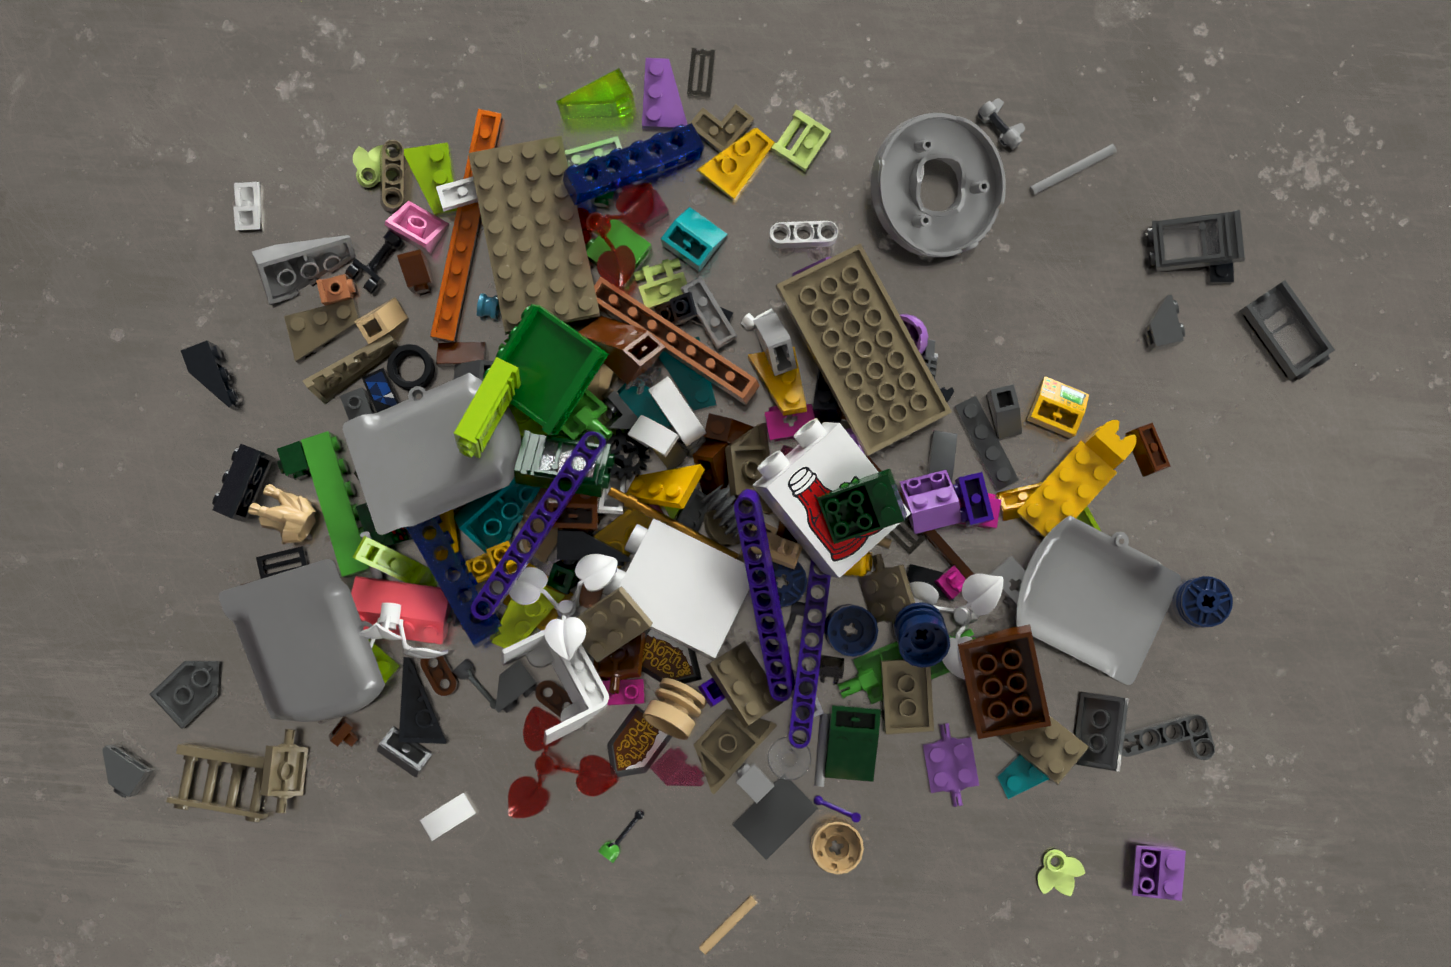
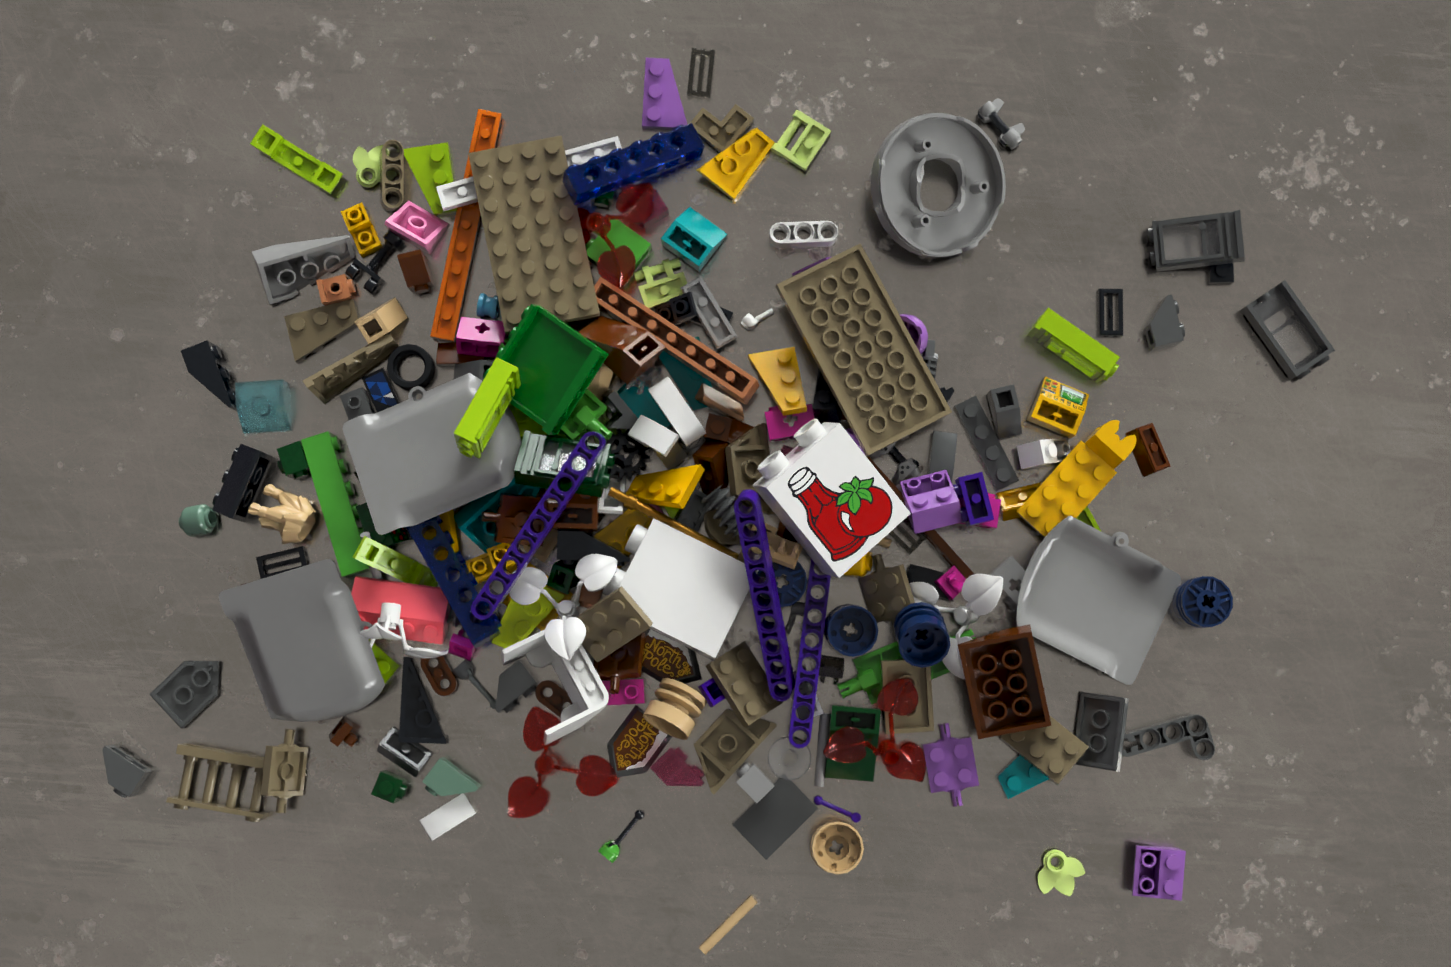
(198, 520): none -> sand green head
(248, 206): white slope -> none
(263, 406): none -> clear light blue slope
(296, 159): none -> lime slope
(361, 229): none -> yellow slope
(390, 786): none -> dark green brick
(448, 780): none -> sand green slope
(461, 646): none -> dark pink tile
(480, 337): none -> dark pink brick
(512, 516): none -> reddish brown plate
(599, 99): clear neon green slope -> none
(720, 402): none -> medium nougat slope
(775, 343): light grey slope -> none
(862, 506): dark green slope -> none
(903, 763): none -> clear red plant
(907, 467): none -> light grey piece
(1043, 452): none -> white slope
(1073, 169): light grey bar -> none
(1074, 346): none -> lime door
(1119, 300): none -> black tile

